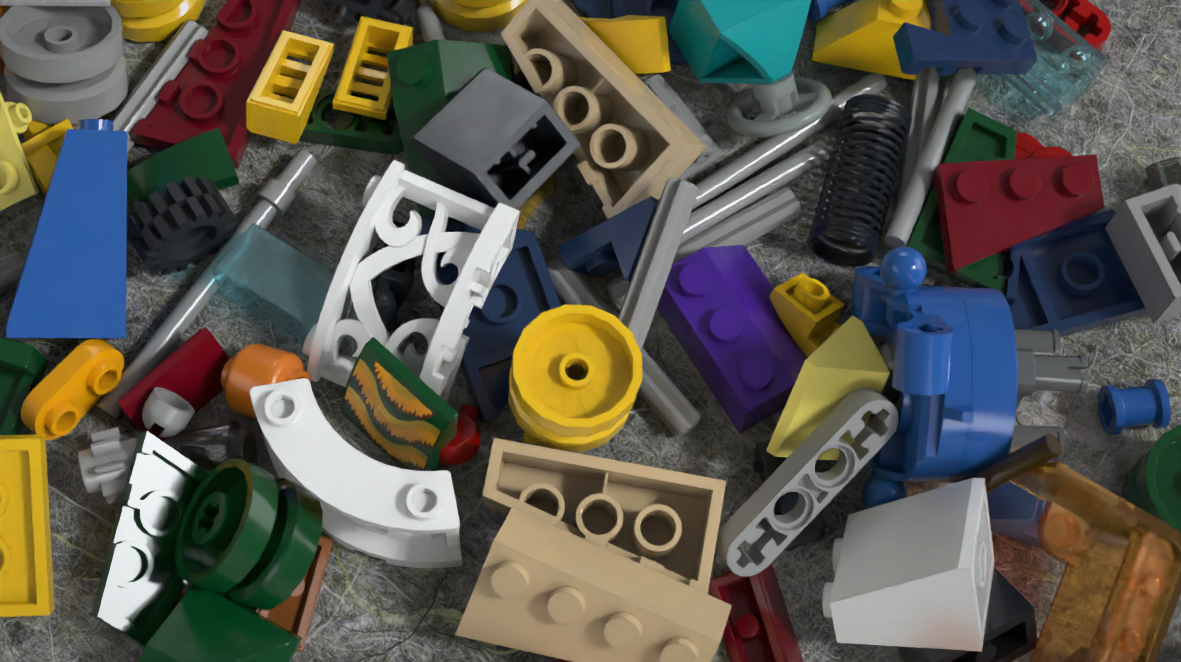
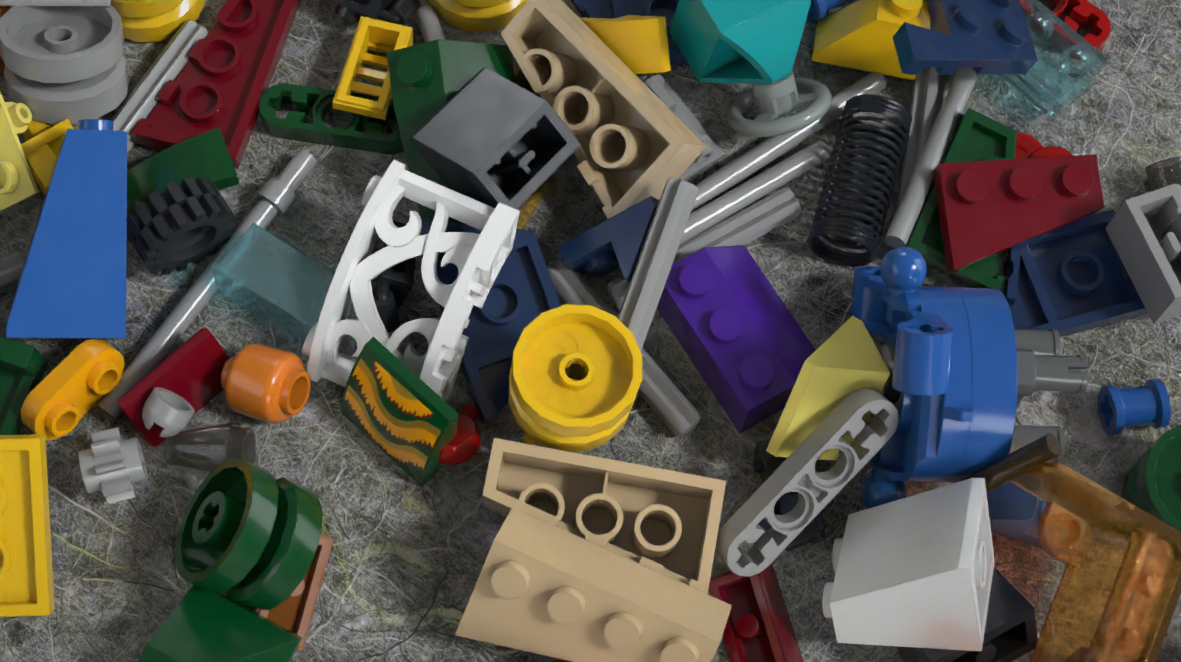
(140, 565): wing -> none
(279, 115): yellow slope -> none
(365, 503): white fence -> none
(807, 311): yellow slope -> none

